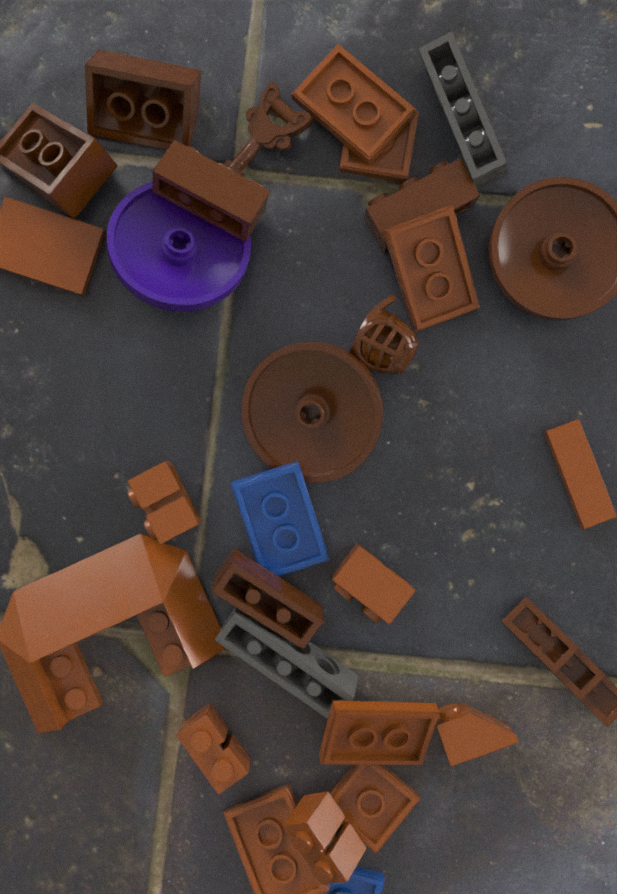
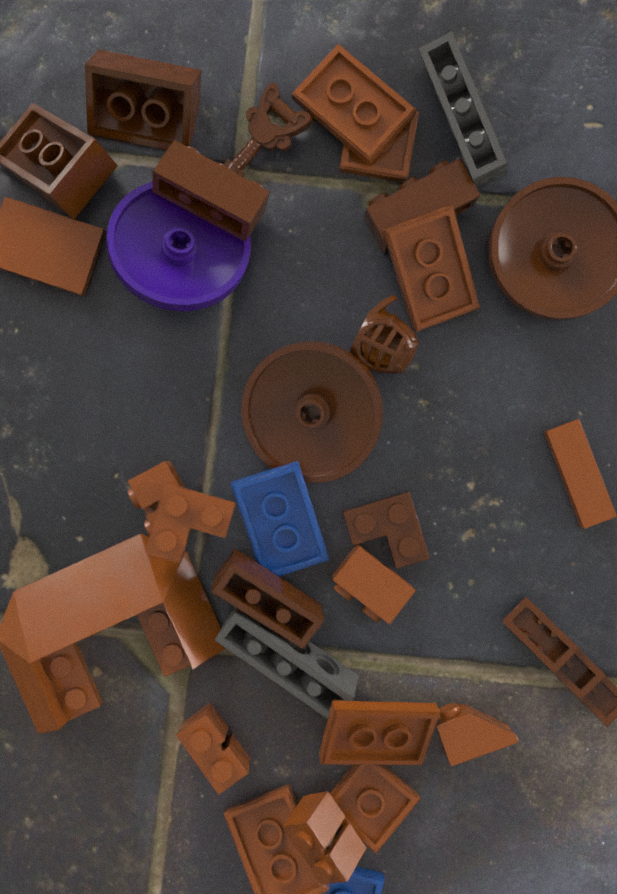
(184, 510): none -> dark orange plate
(391, 518): none -> reddish brown plate

